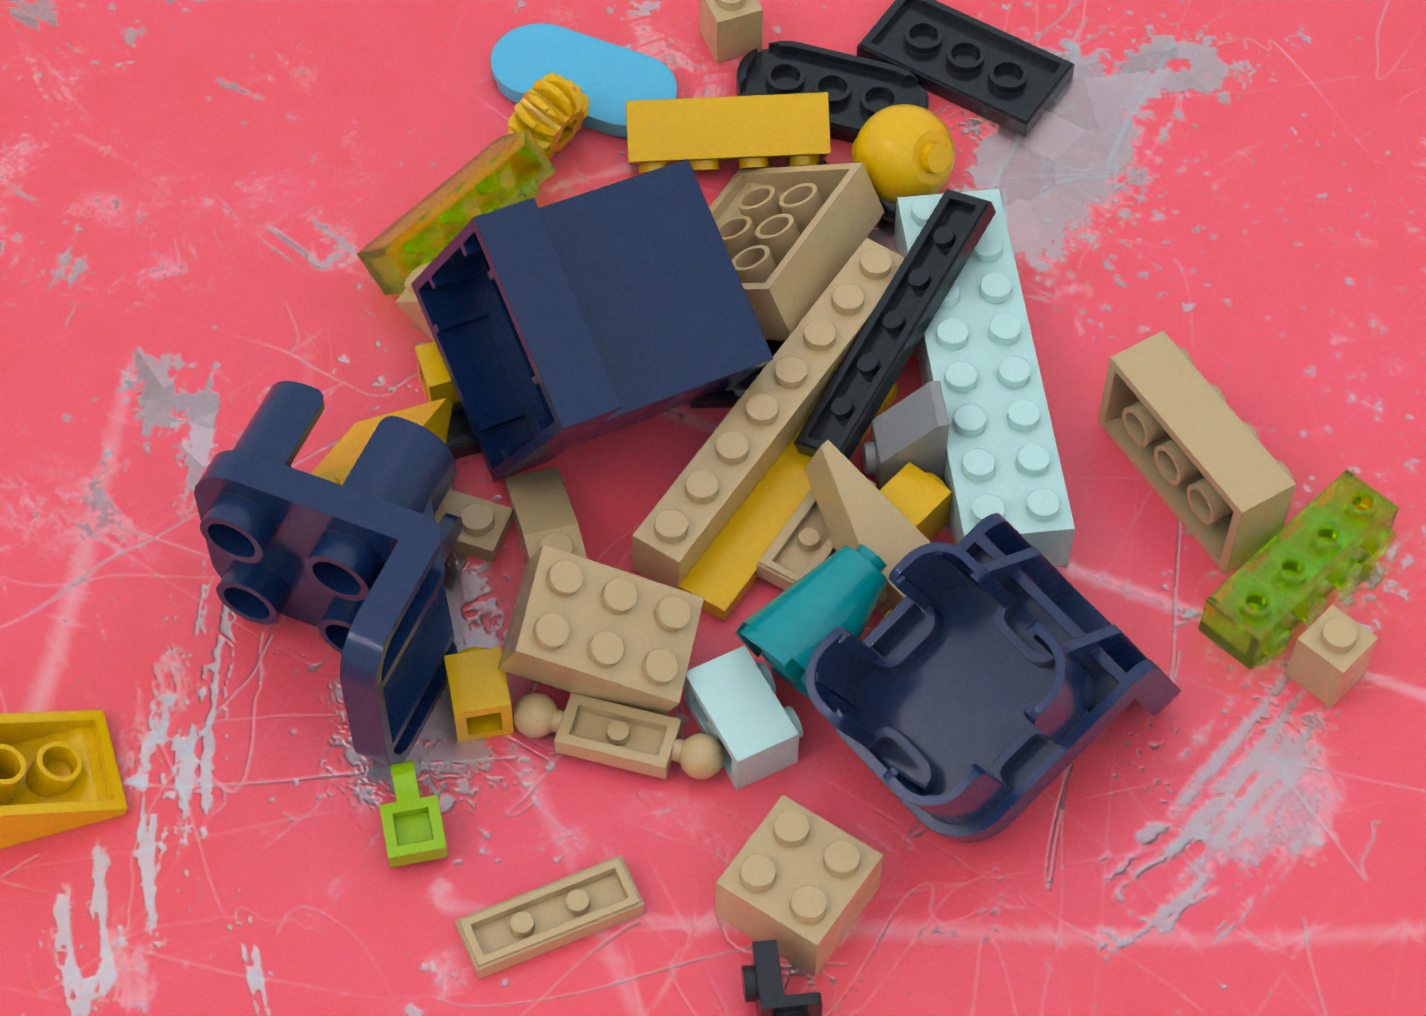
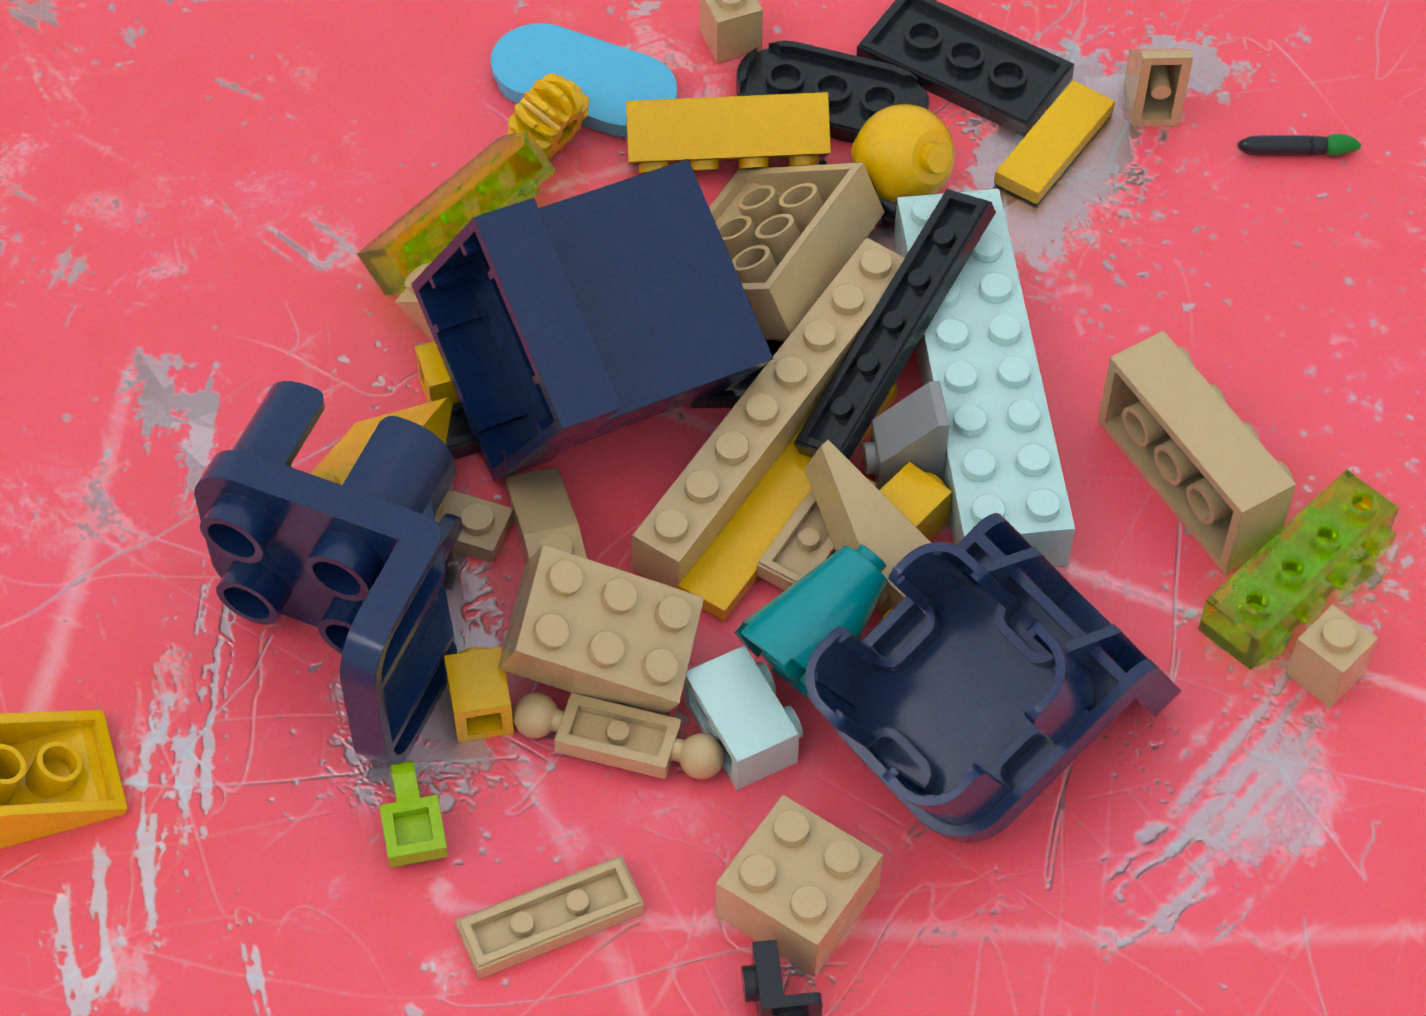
(1054, 142): none -> yellow tile
(1156, 85): none -> tan slope
(1332, 145): none -> black piece

